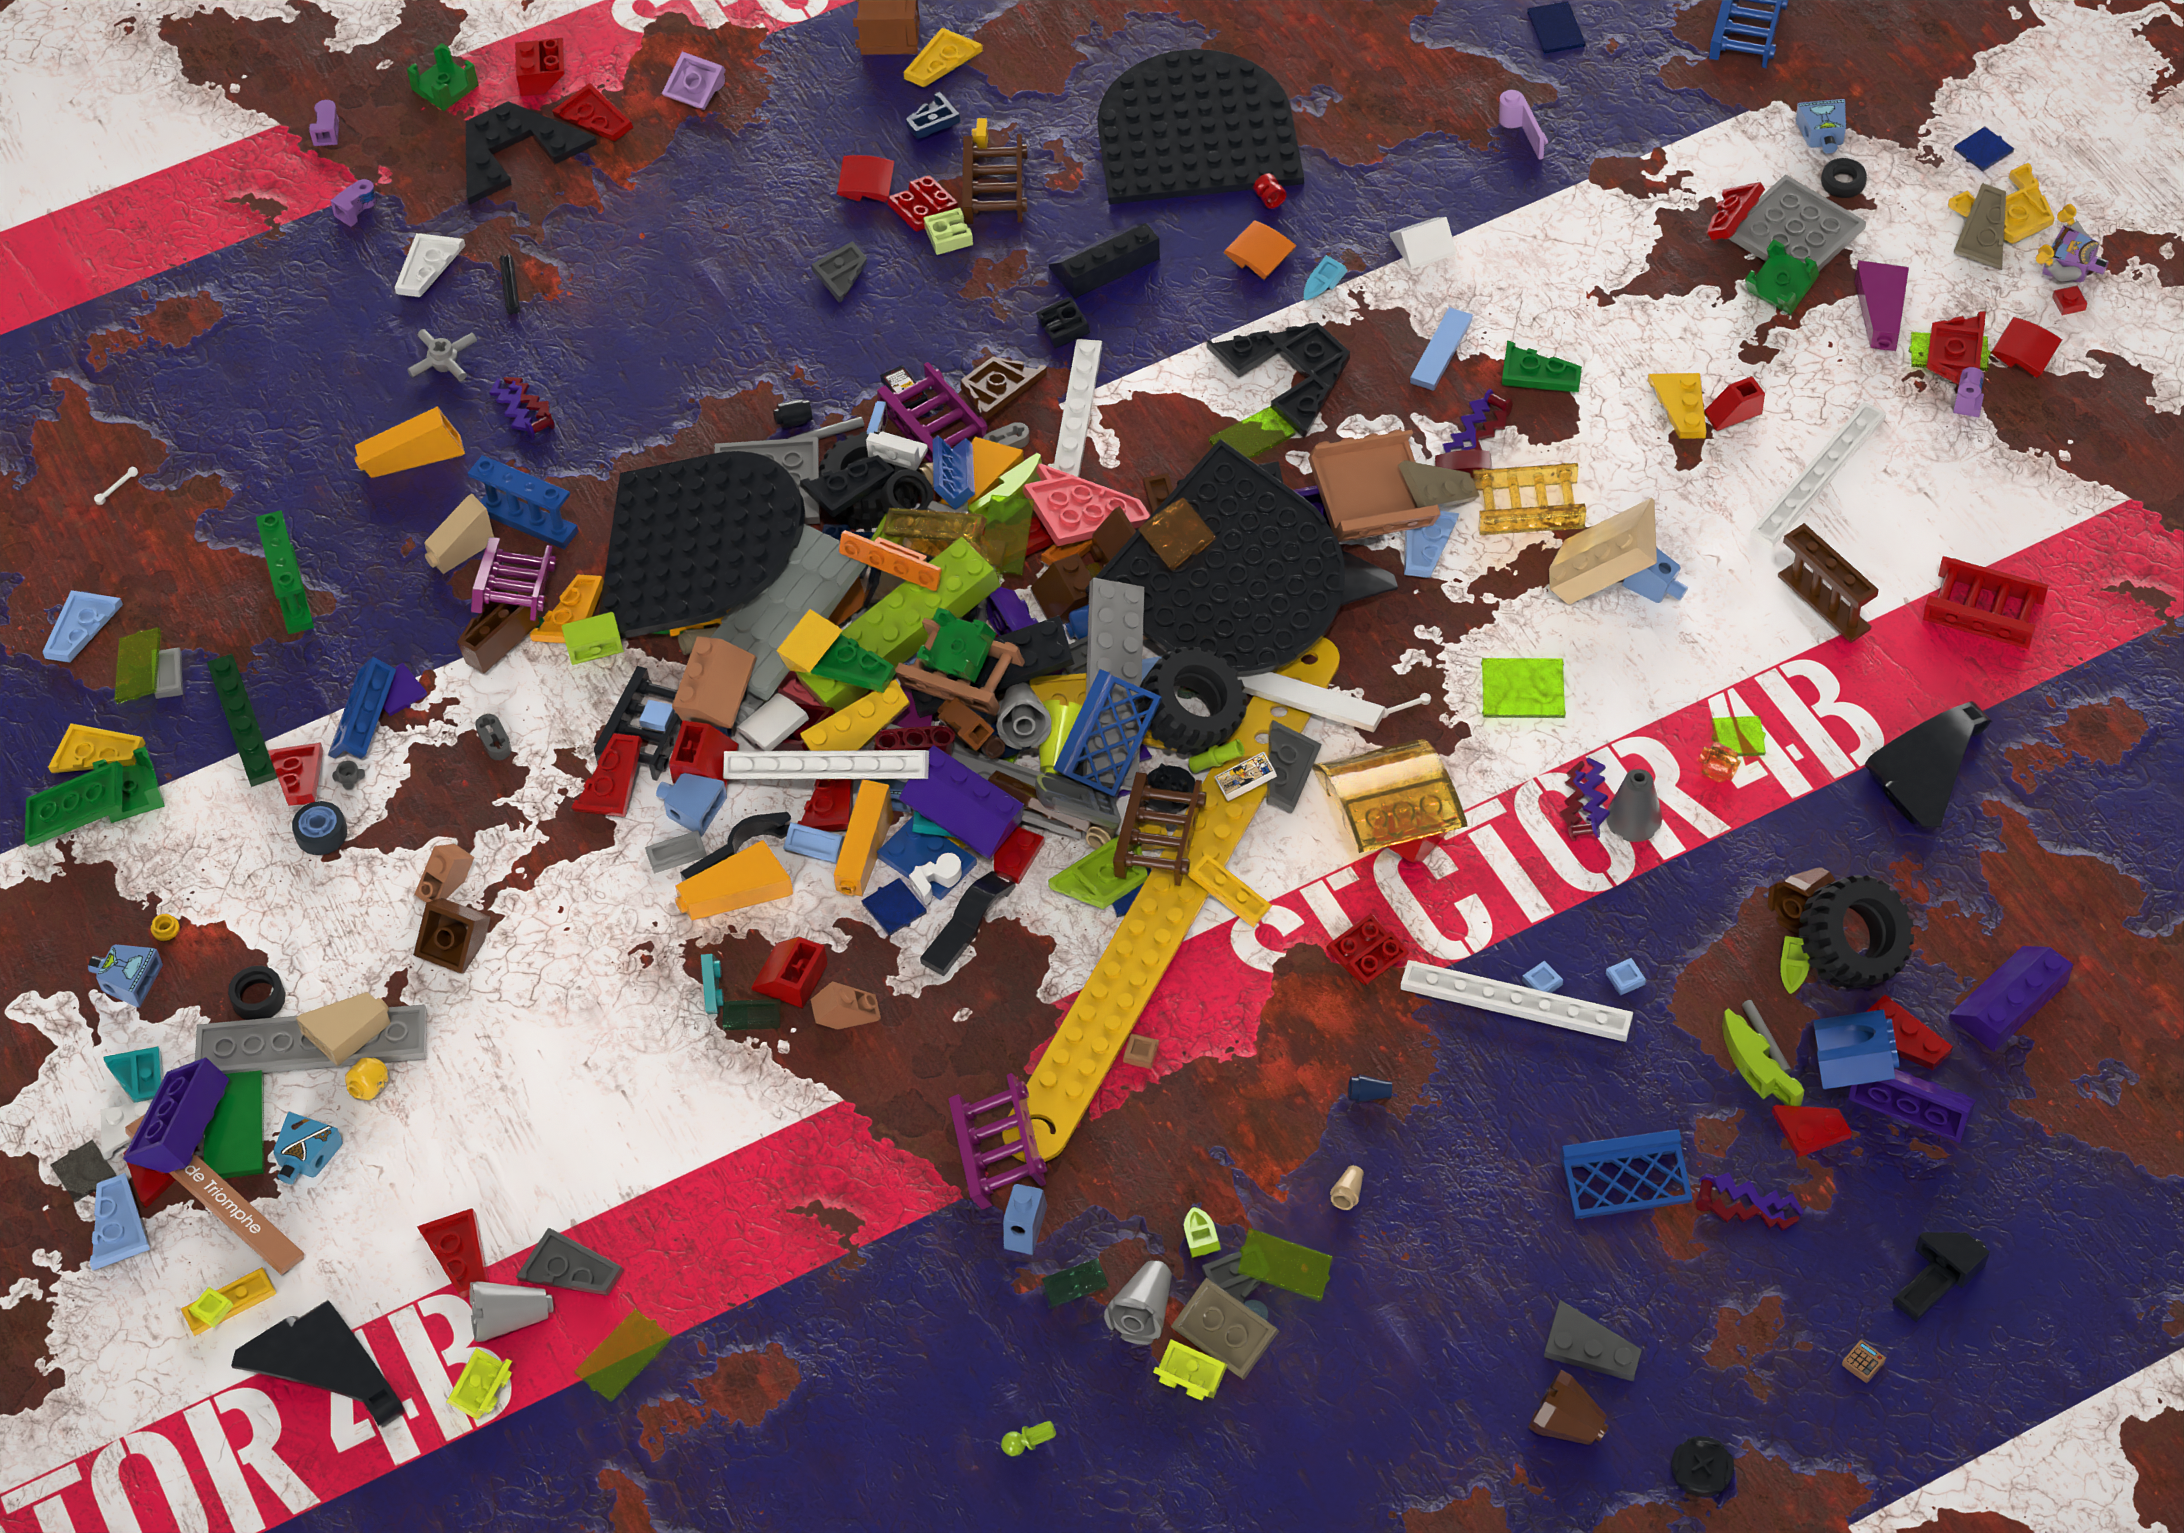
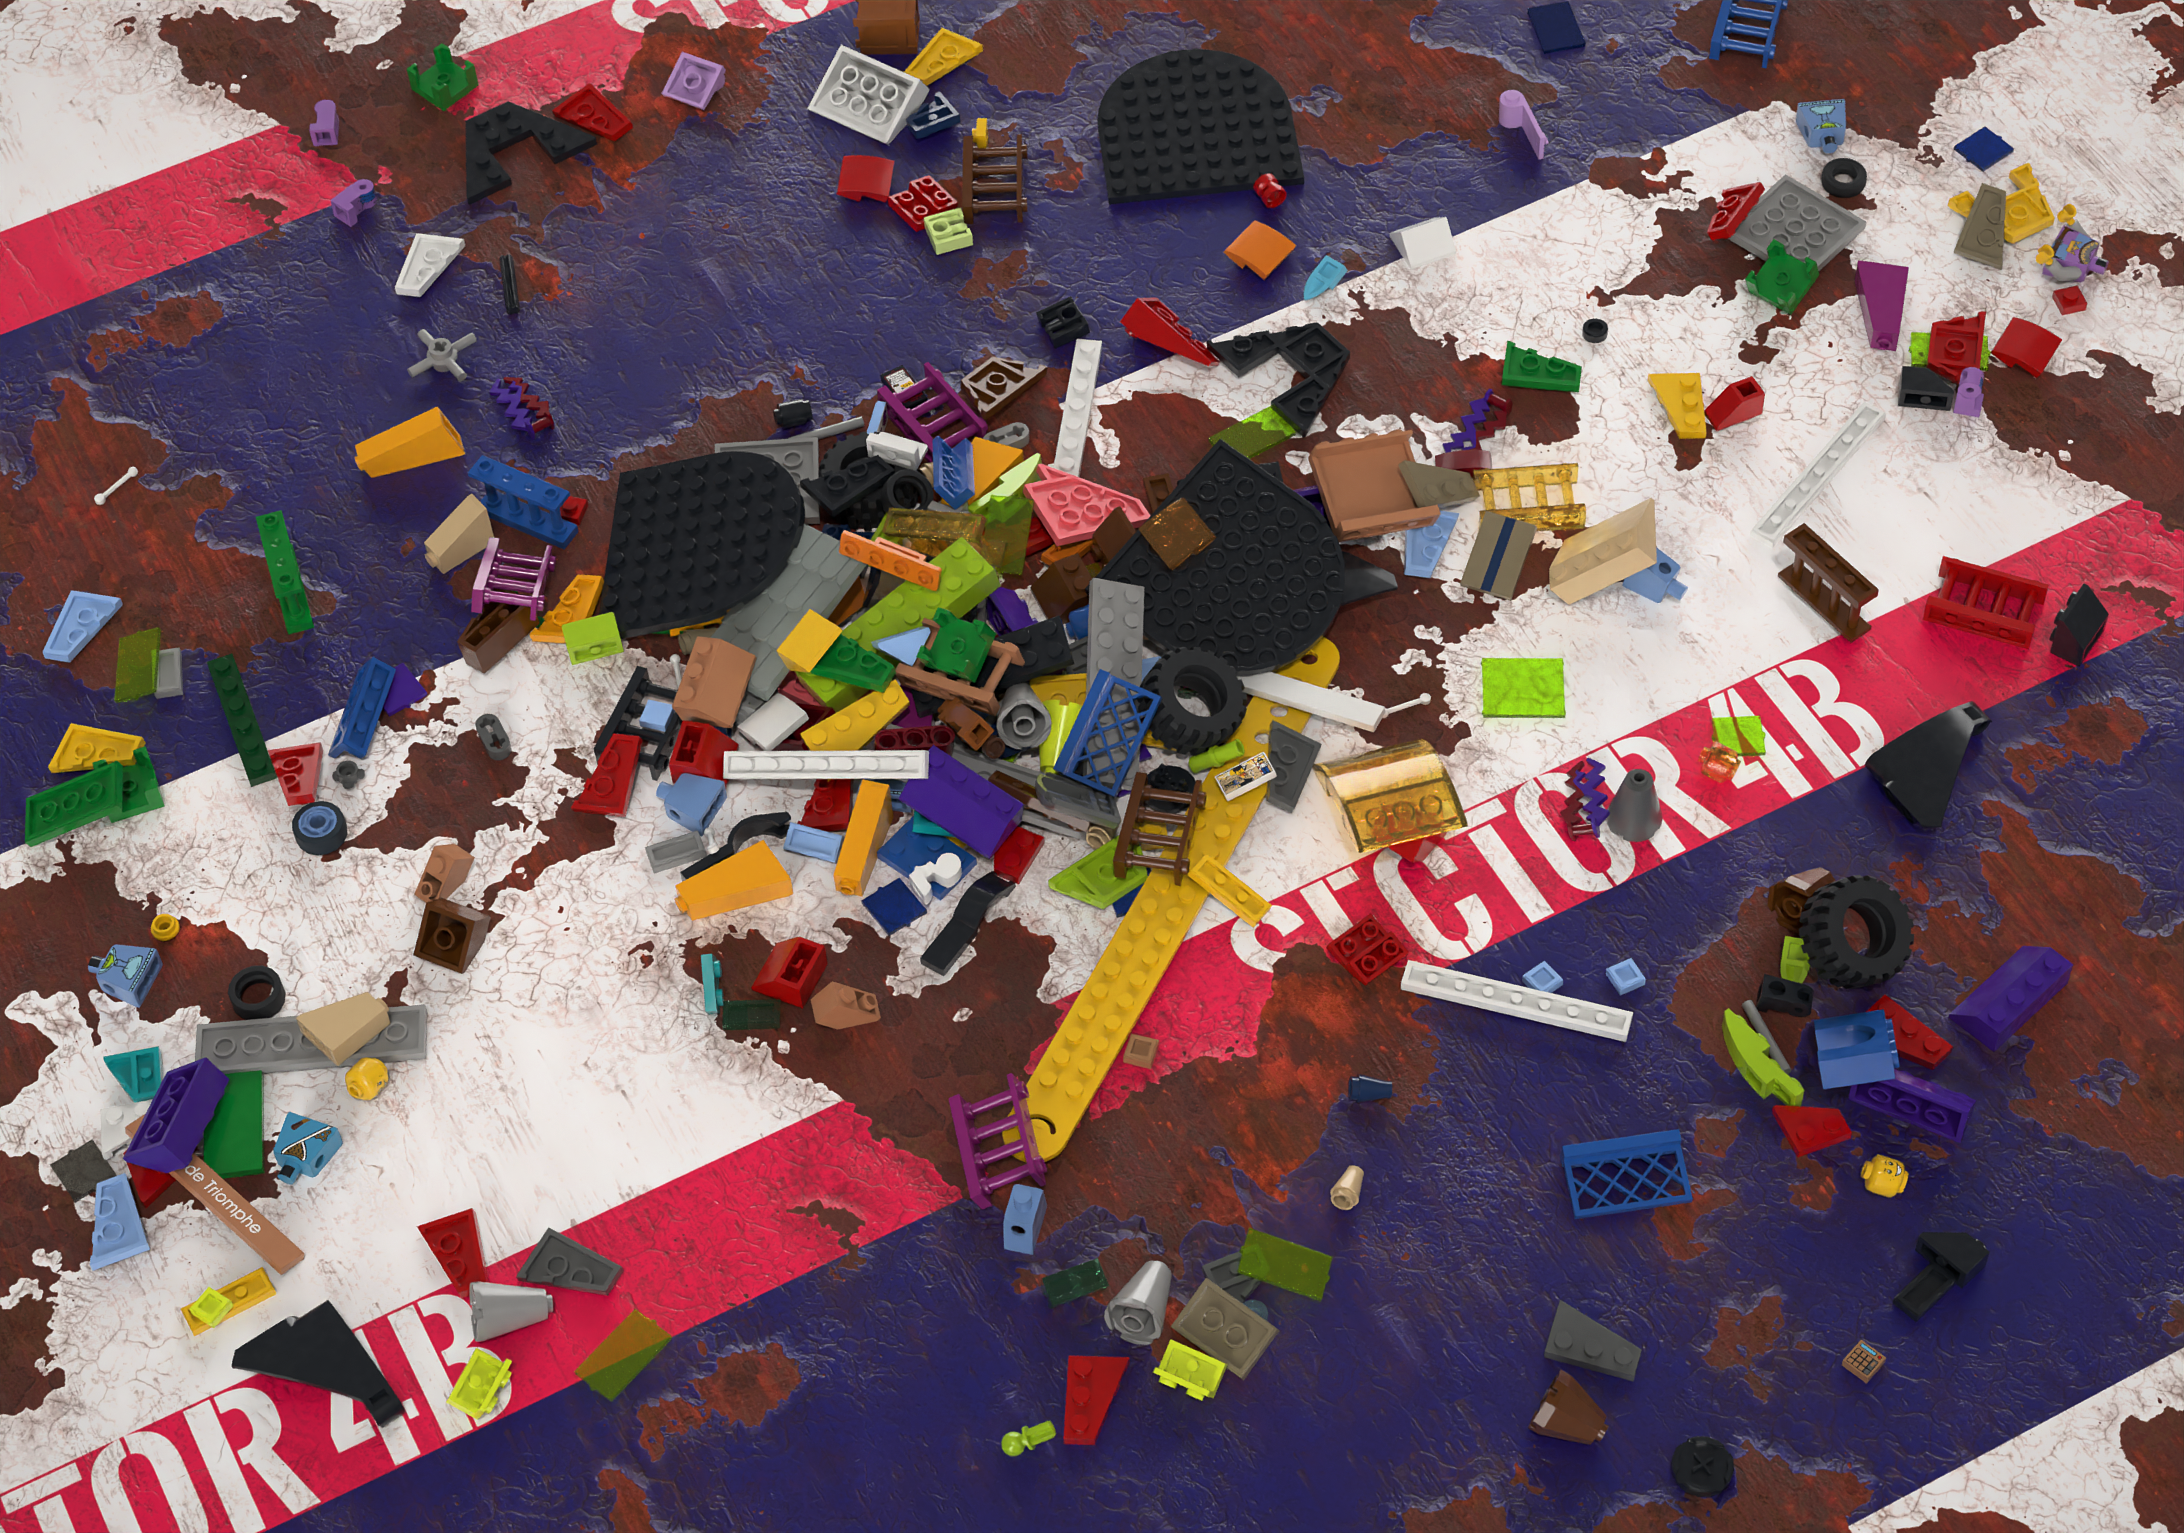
(539, 65): red slope -> none
(574, 509): none -> red plate
(675, 659): none -> white hinge
(713, 847): none -> white hinge
(840, 269): dark grey wing -> none
(868, 95): none -> white slope
(903, 645): none -> light blue slope
(1089, 1393): none -> red wing
(1107, 259): black slope -> none
(1158, 325): none -> red wedge
(1200, 1233): lime plate -> none
(1441, 348): light blue tile -> none
(1498, 555): none -> dark tan tile
(1595, 330): none -> black tile
(1758, 1207): piece -> none
(1784, 996): none -> black leg
(1884, 1176): none -> yellow head
(1923, 390): none -> black slope
(2078, 626): none -> black slope

